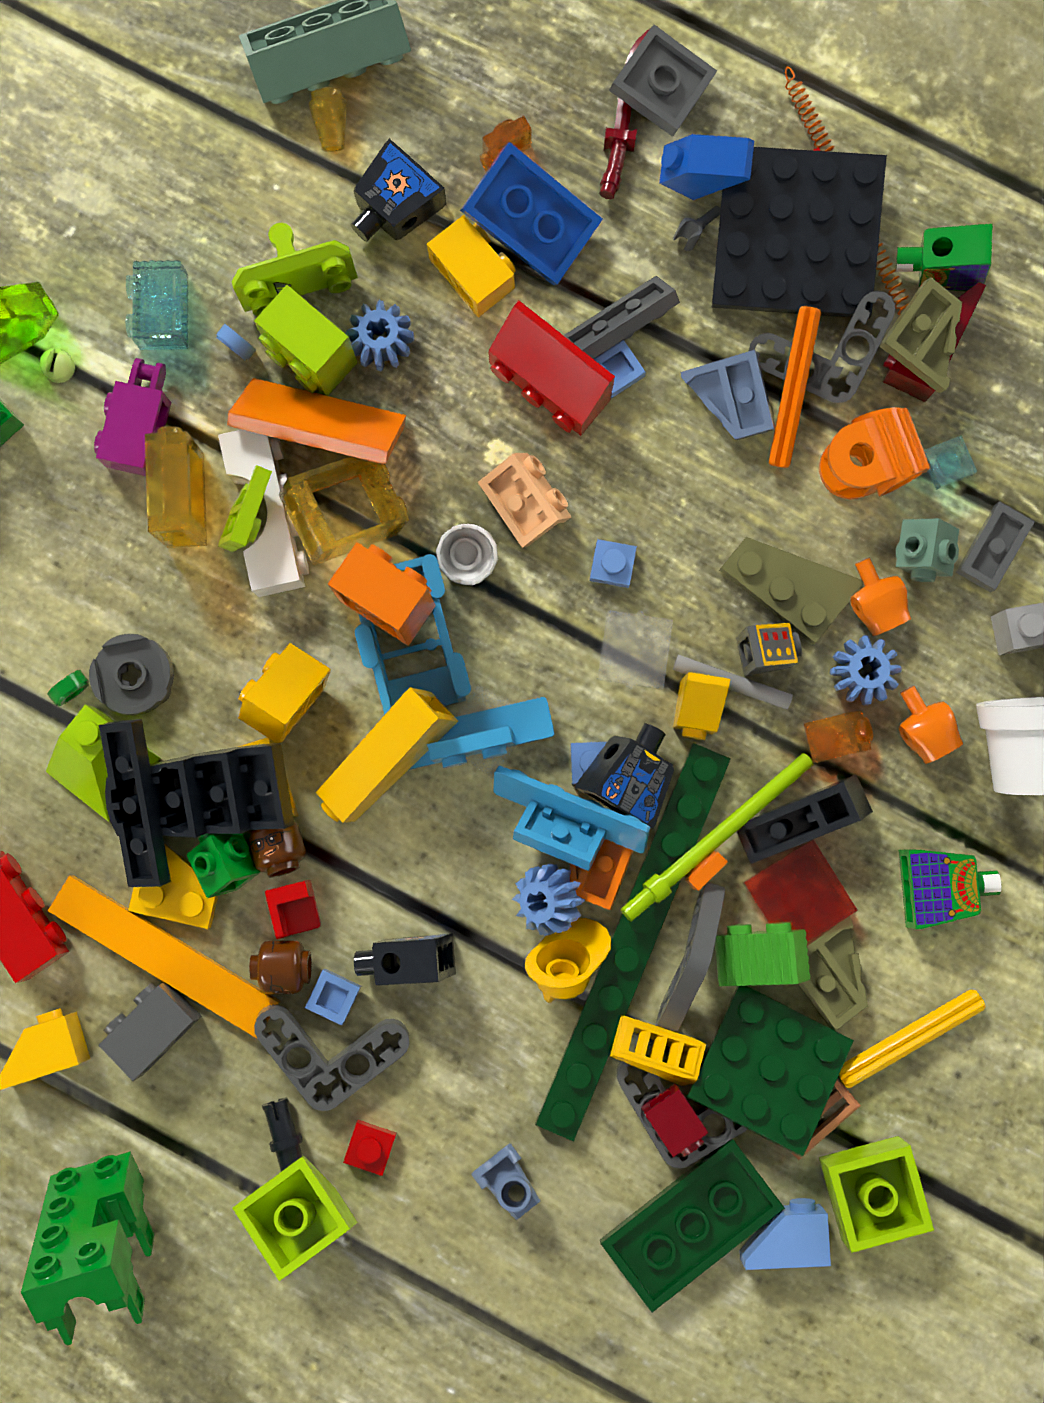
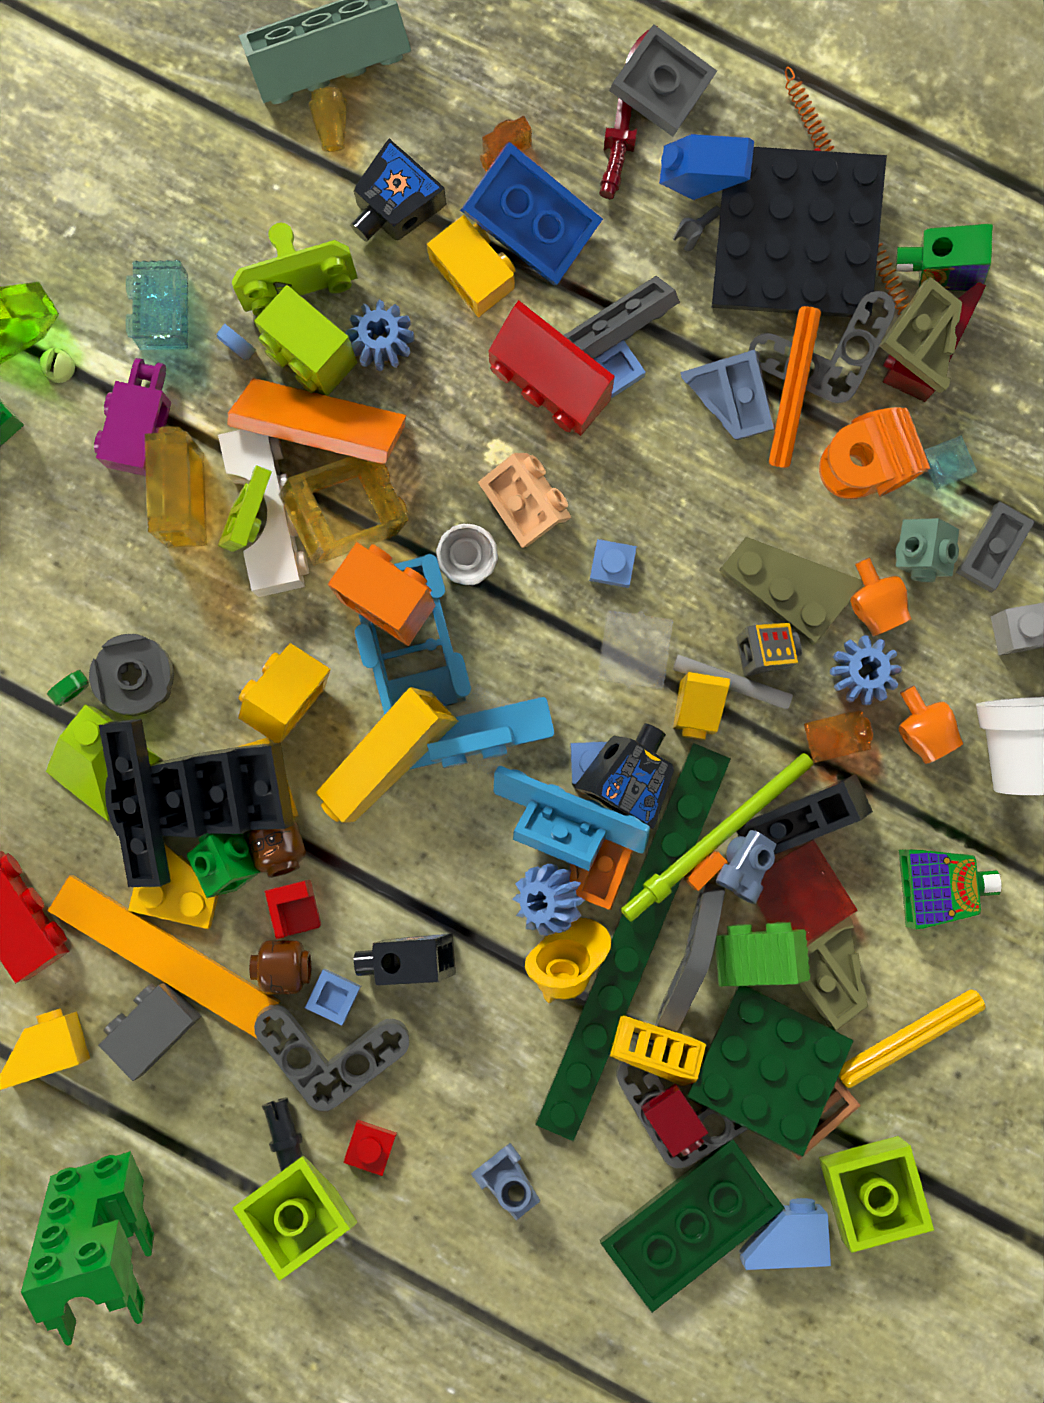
(748, 862): none -> sand blue plate

